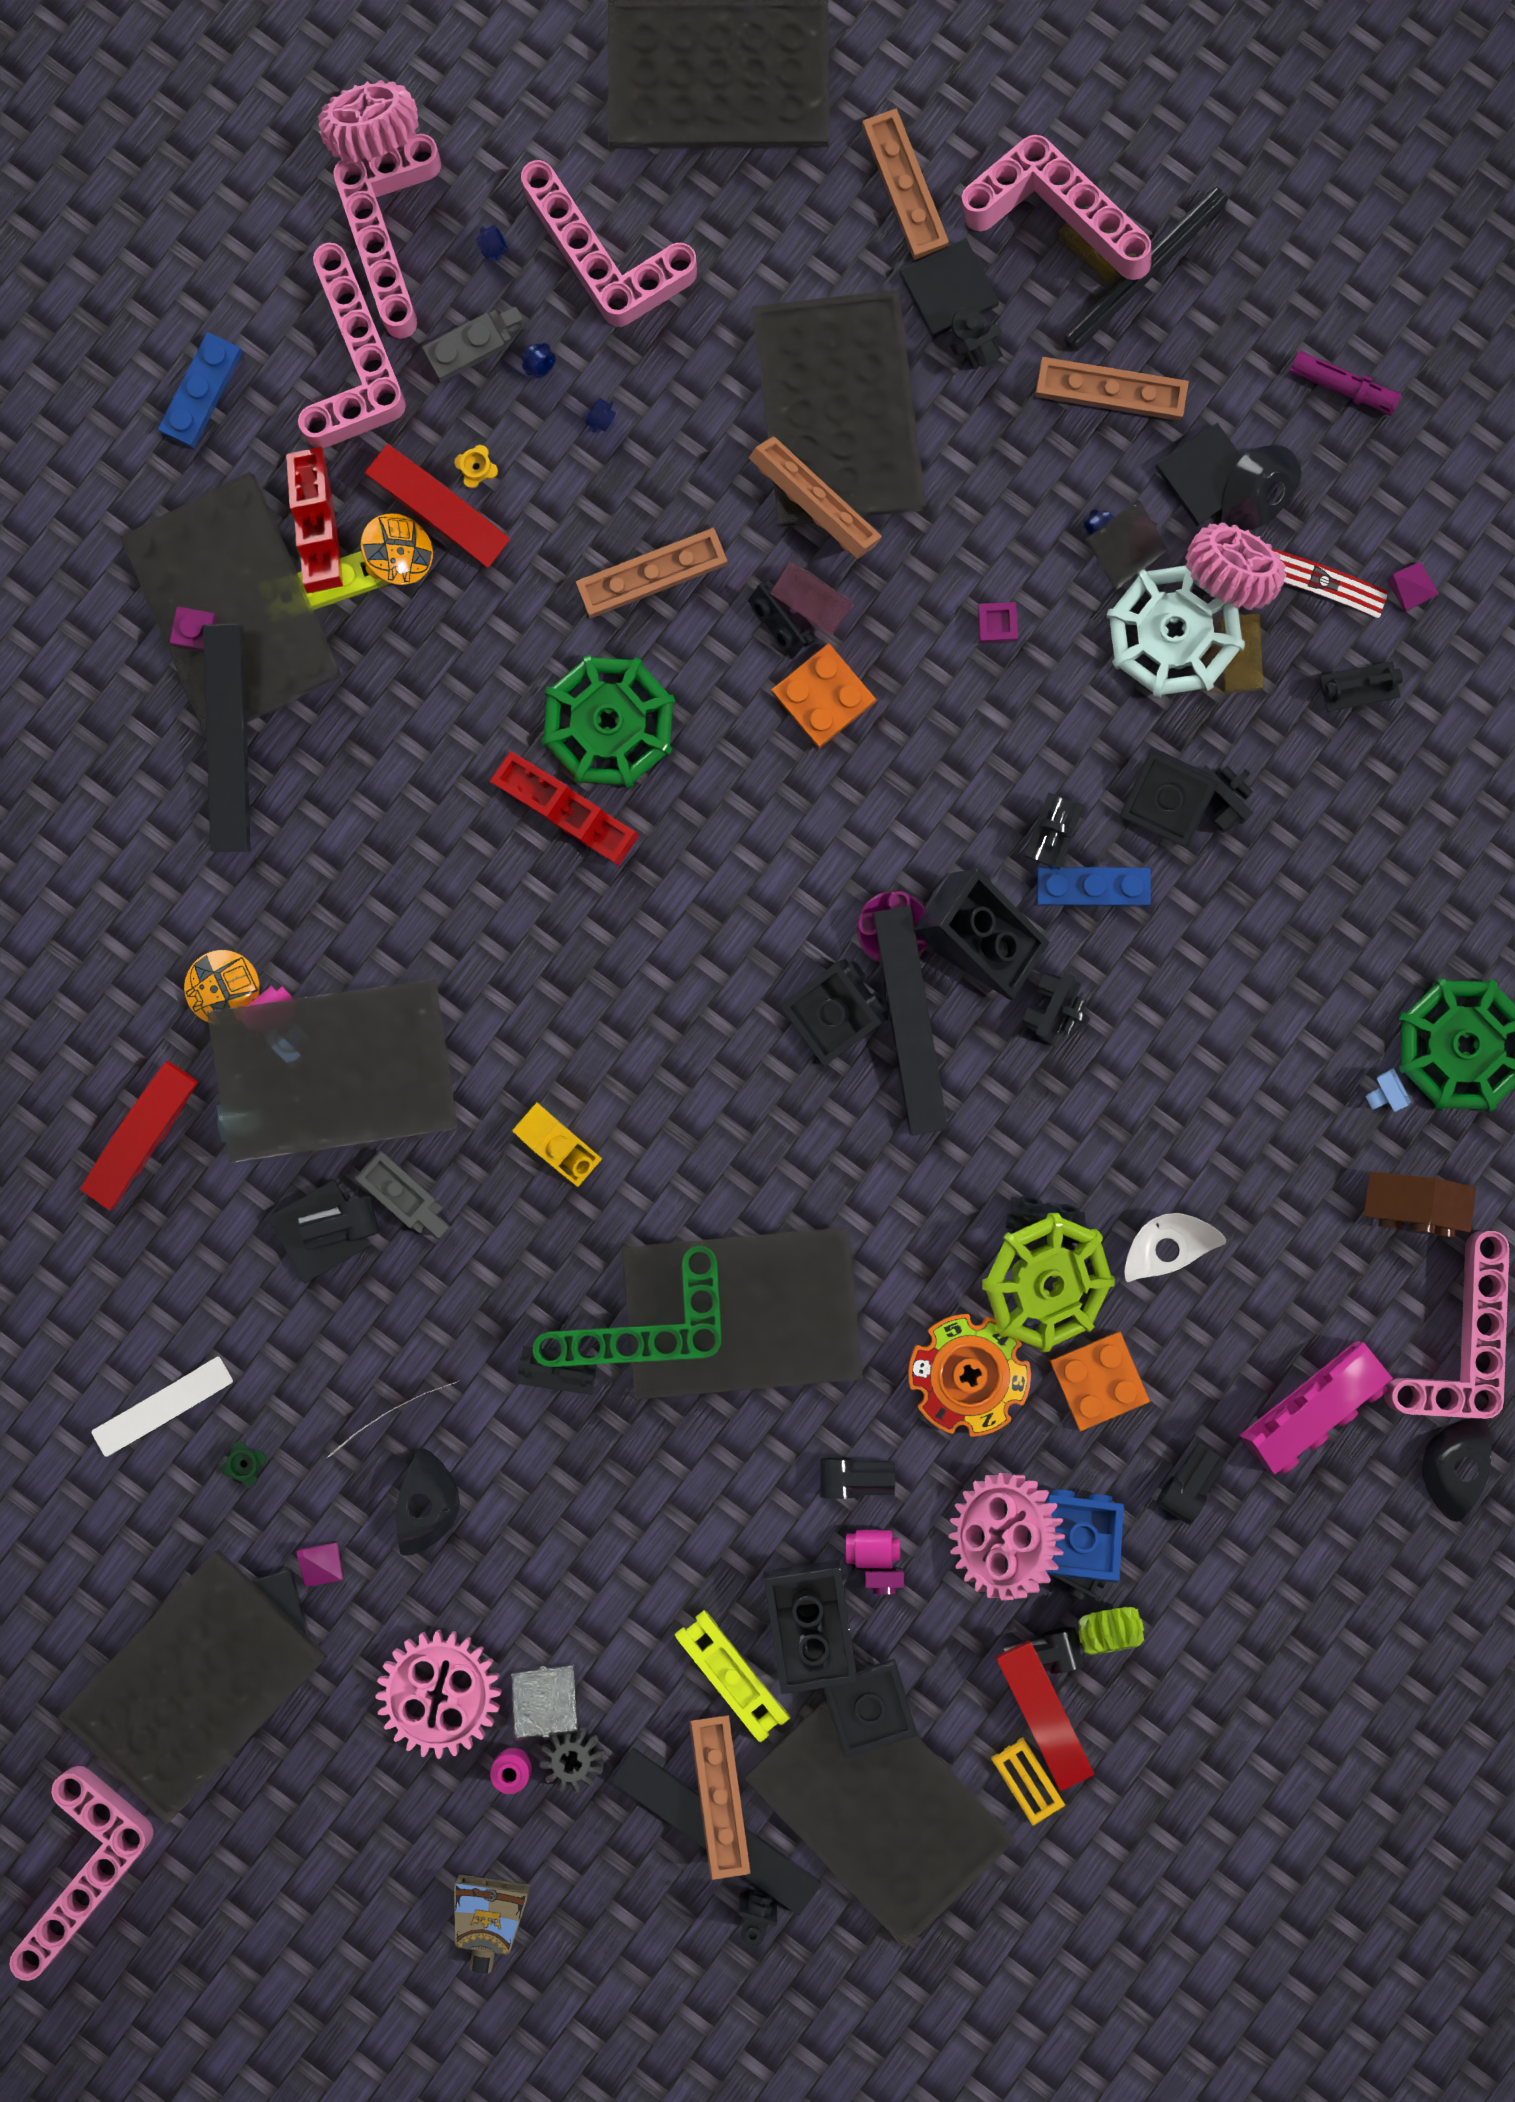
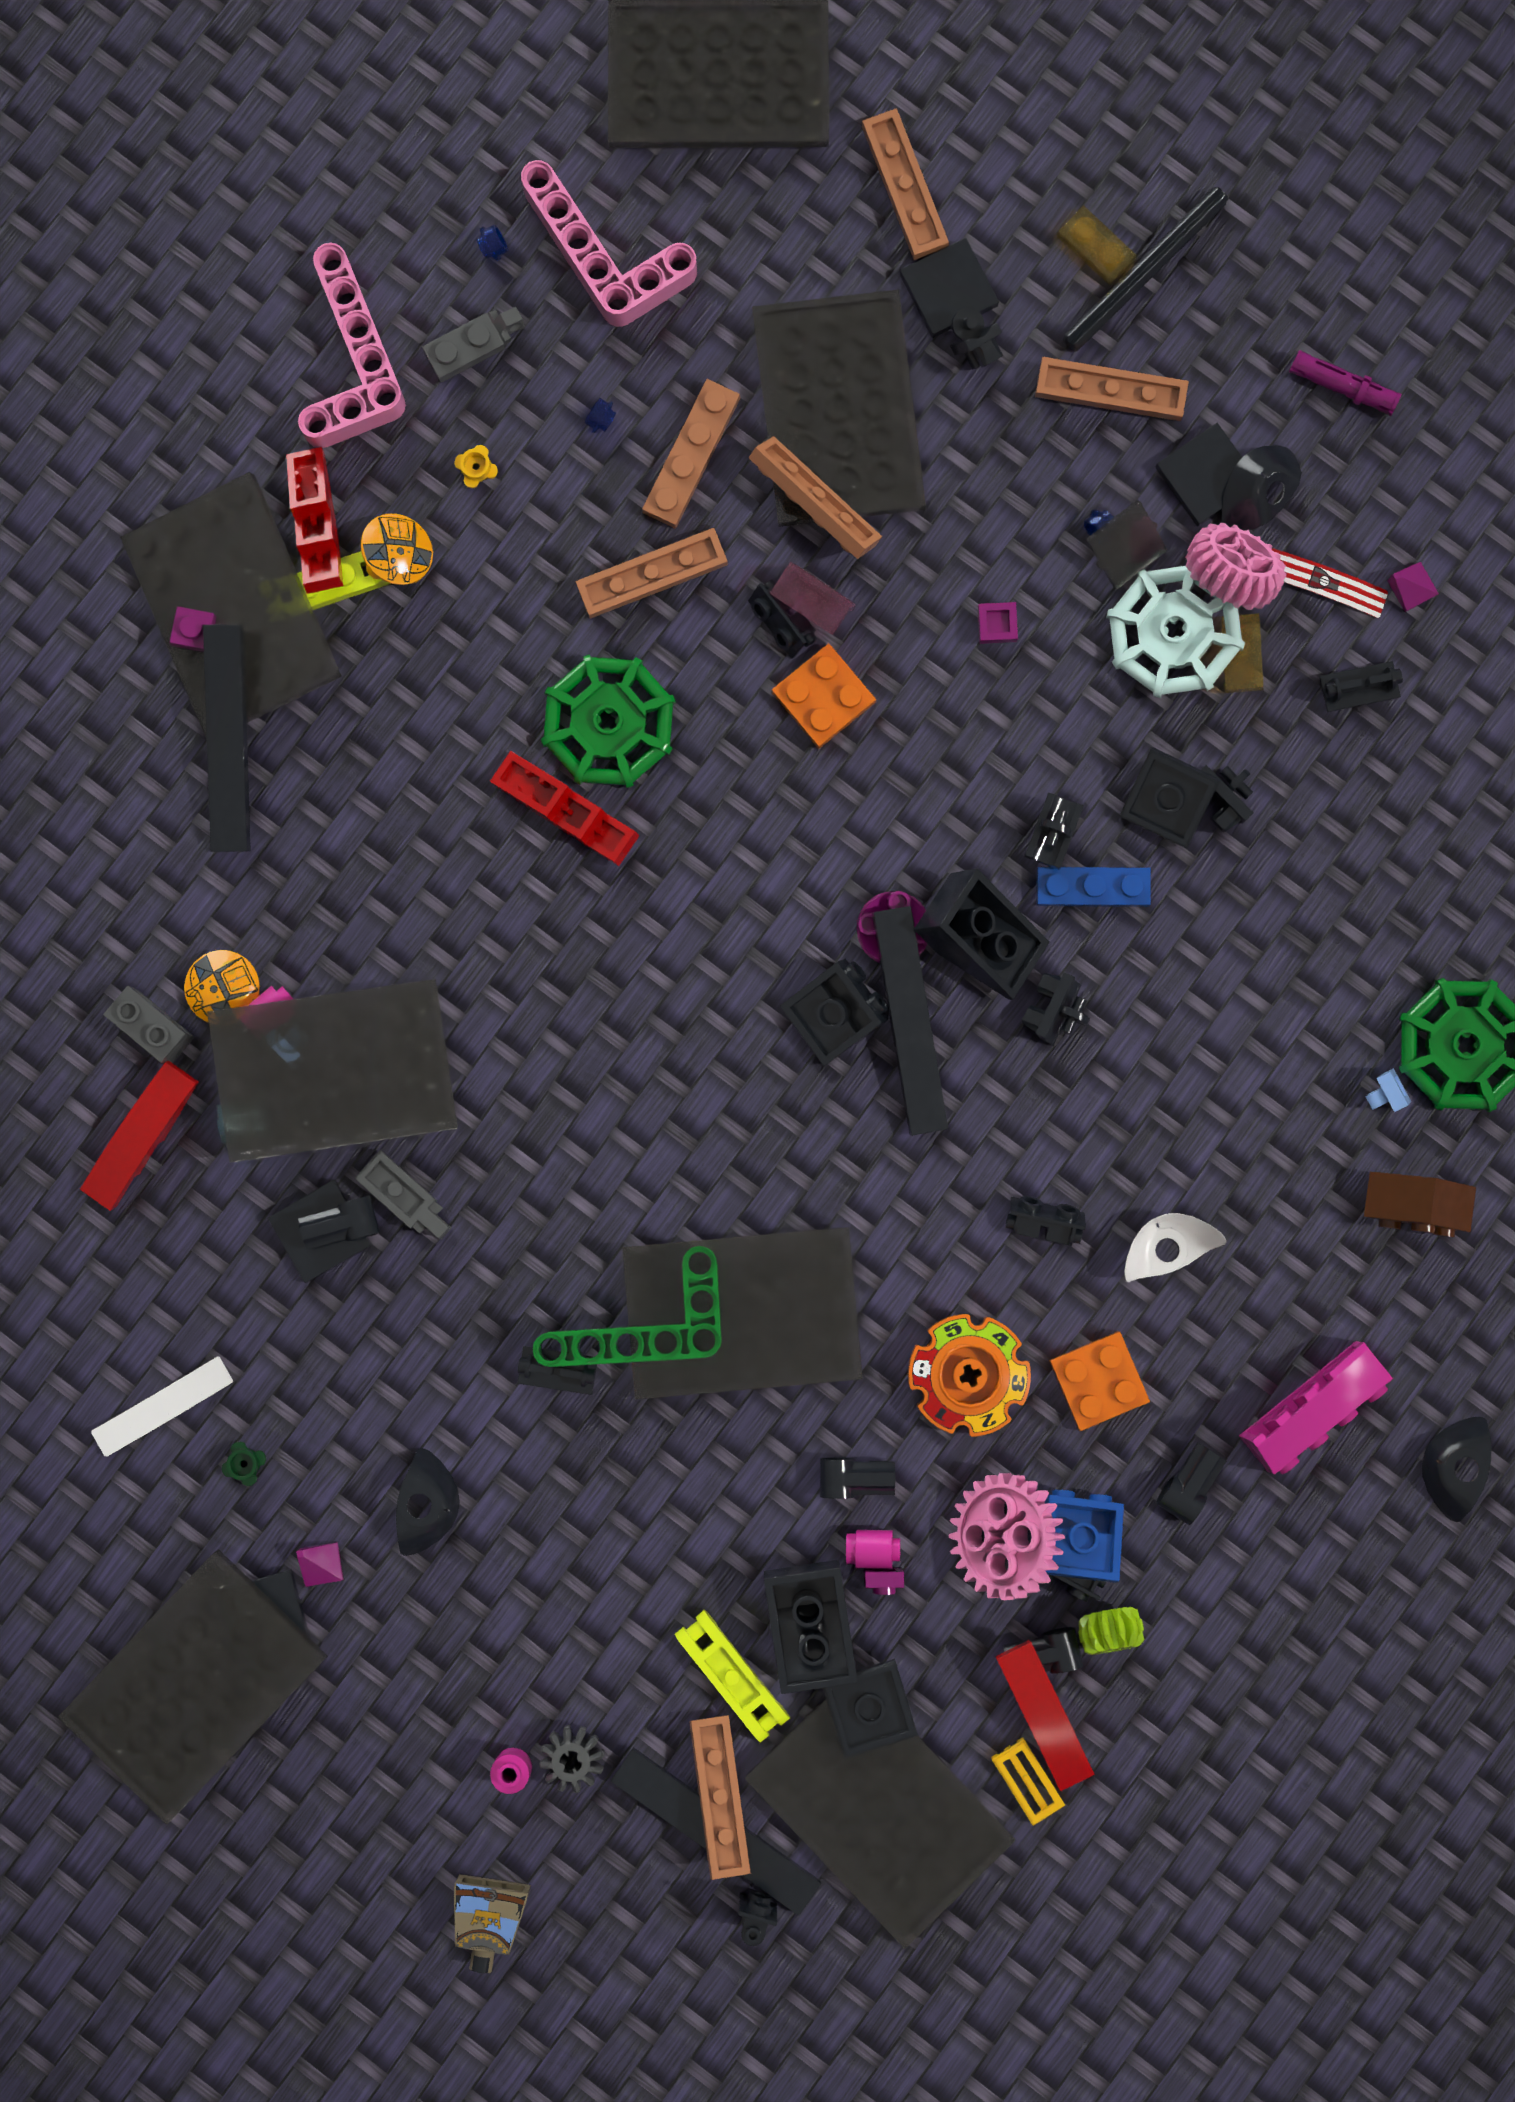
(91, 1877): bright pink beam -> none
(148, 1025): none -> dark grey brick
(200, 390): blue plate -> none
(353, 1435): white sticker -> none
(368, 121): bright pink gear -> none
(373, 229): bright pink beam -> none
(406, 1685): bright pink gear -> none
(437, 505): red slope -> none
(538, 360): clear blue plate -> none
(544, 1703): clear smoke piece -> none
(557, 1144): yellow slope -> none
(691, 453): none -> nougat plate
(1029, 1279): lime plate -> none
(1064, 199): bright pink beam -> none
(1473, 1341): bright pink beam -> none

